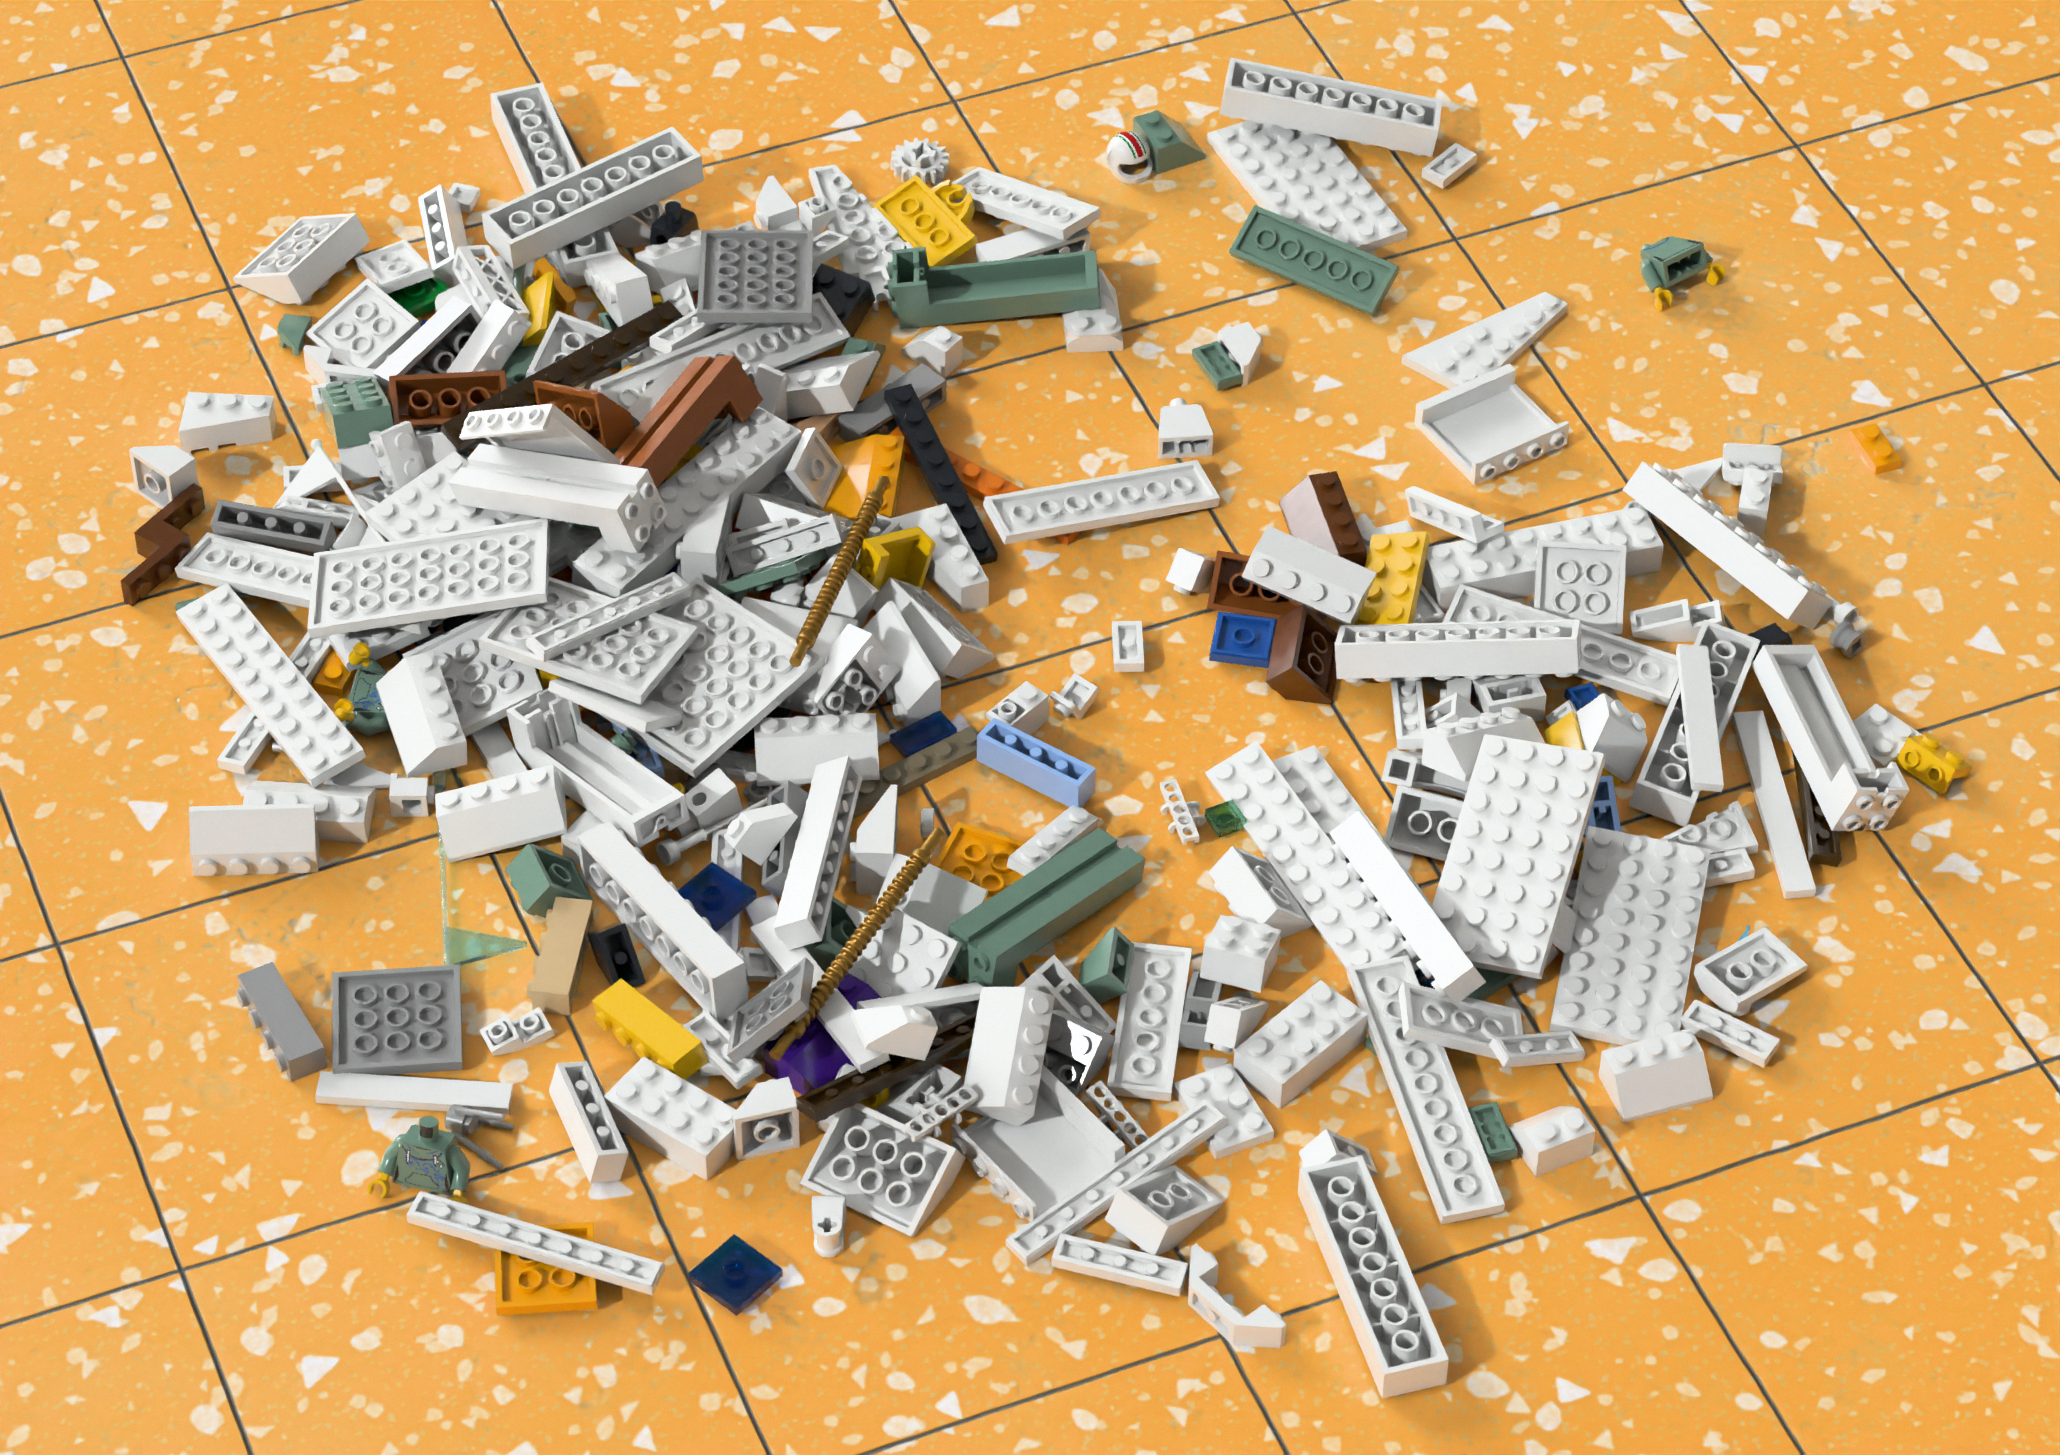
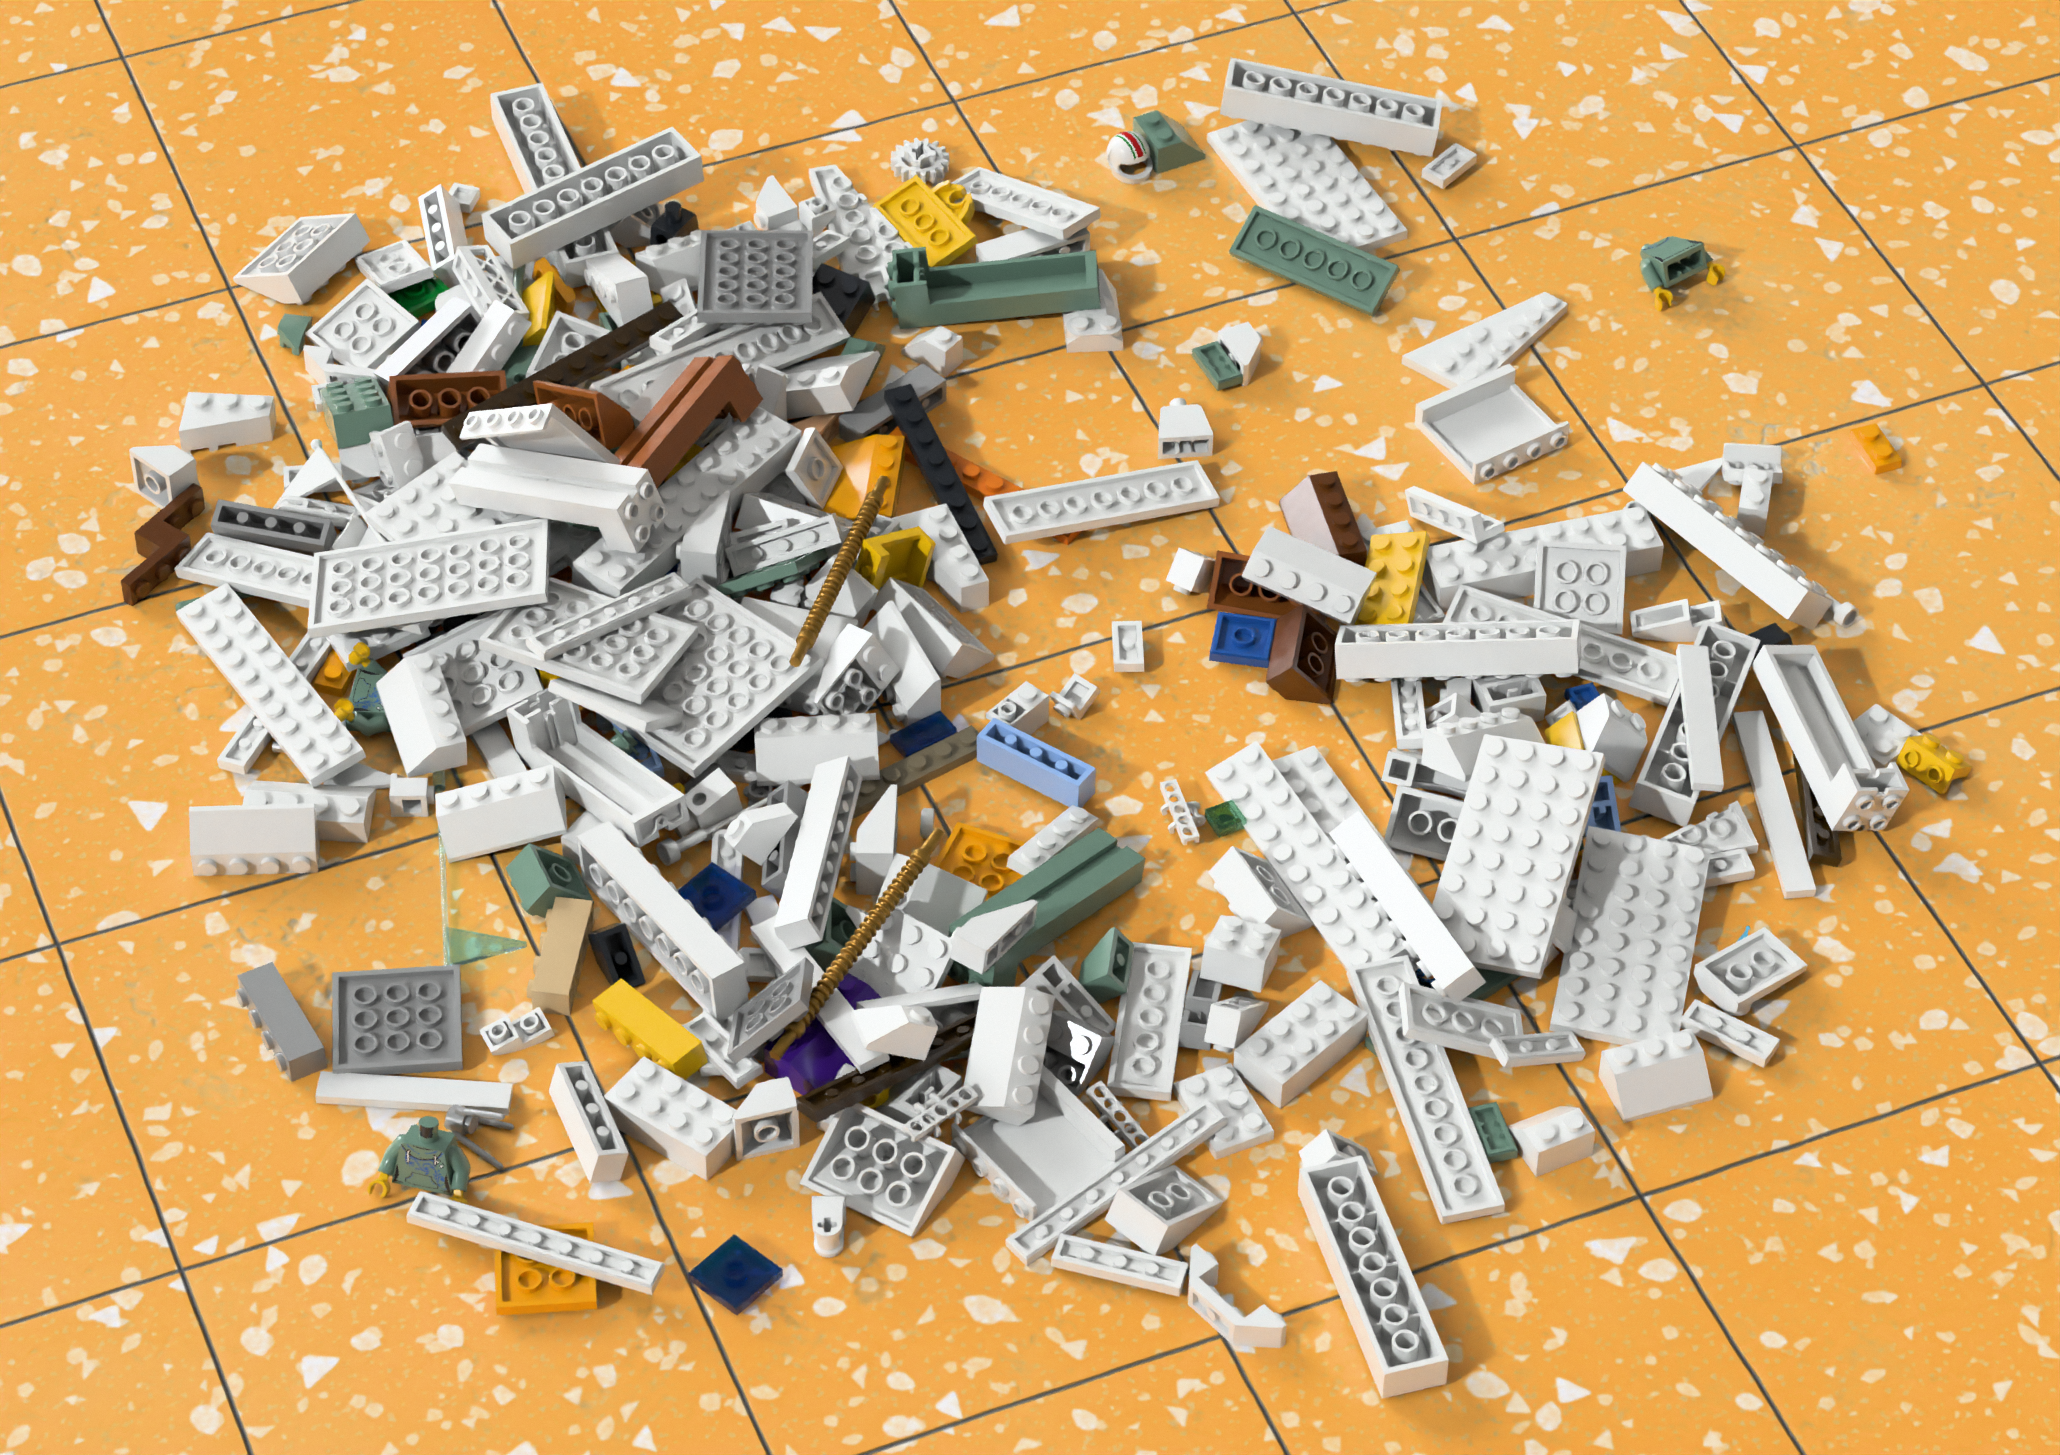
(991, 935): none -> white slope
(1847, 639): light grey wheel -> none

